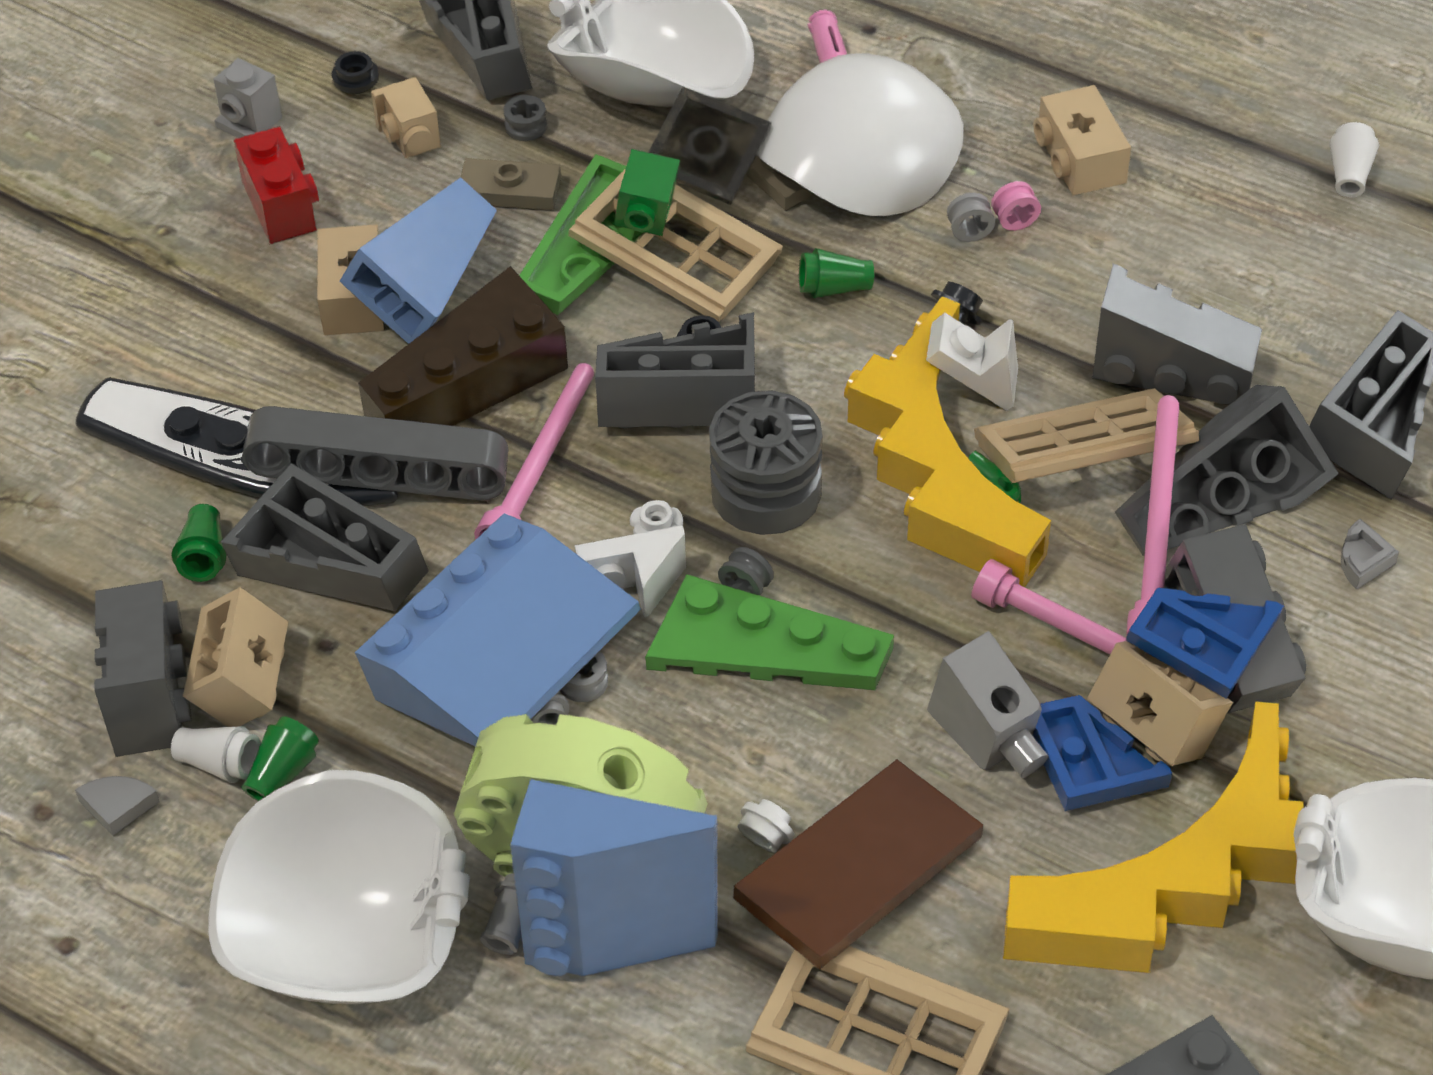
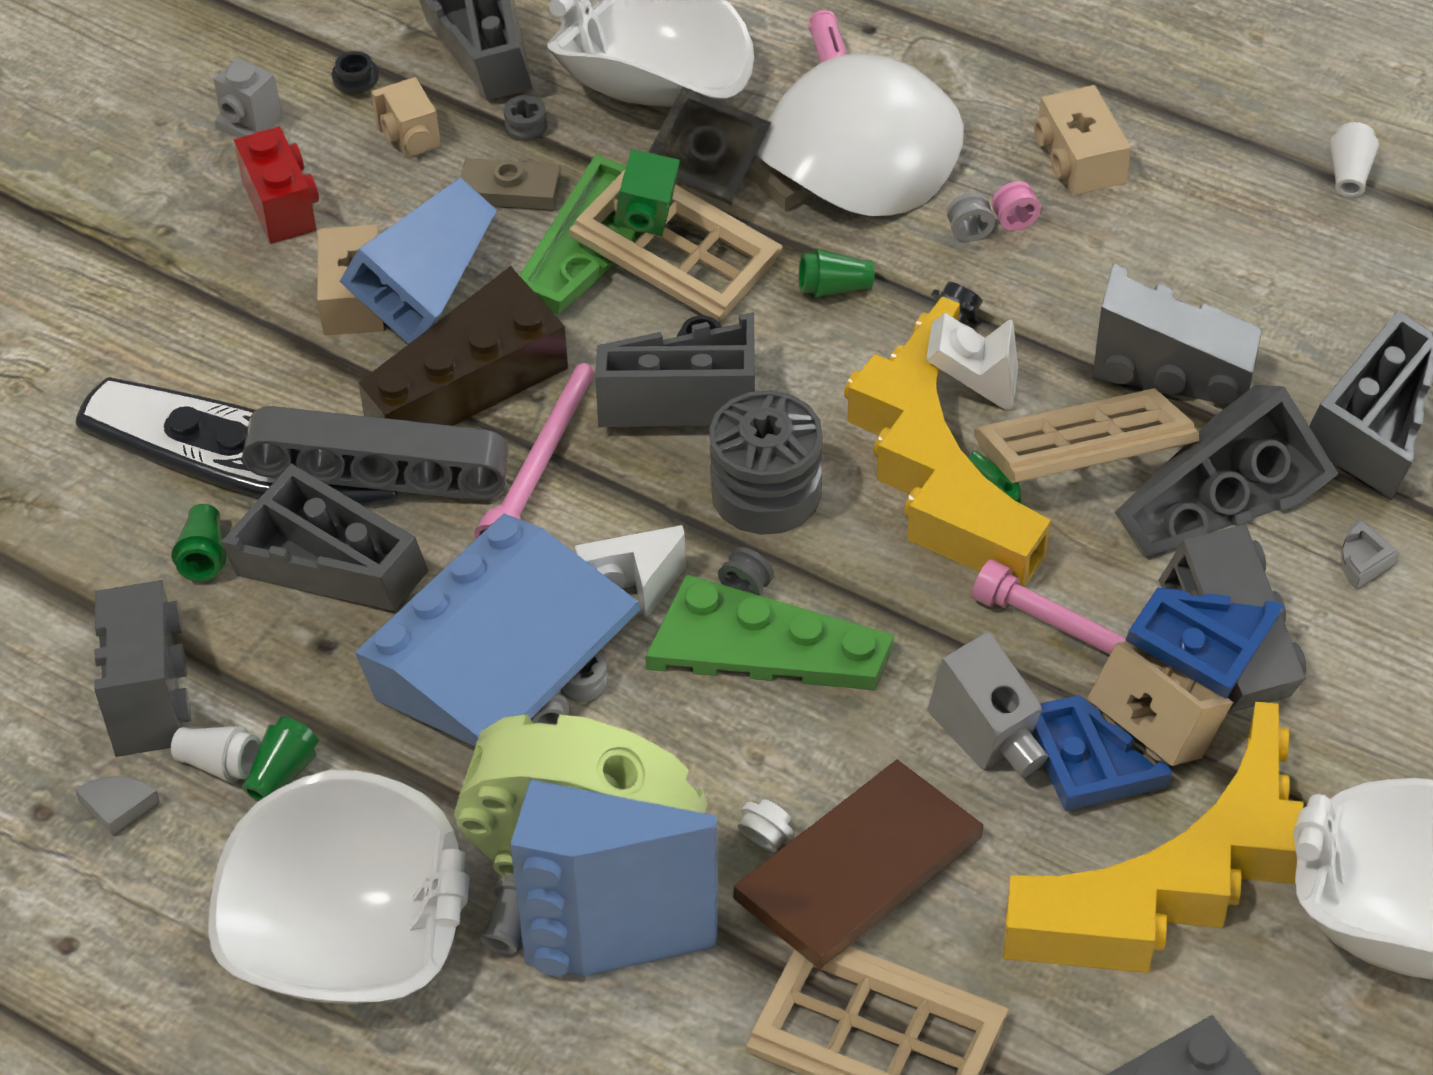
(236, 658): tan brick -> none
(655, 516): white plate -> none
(1159, 503): bright pink piece -> none

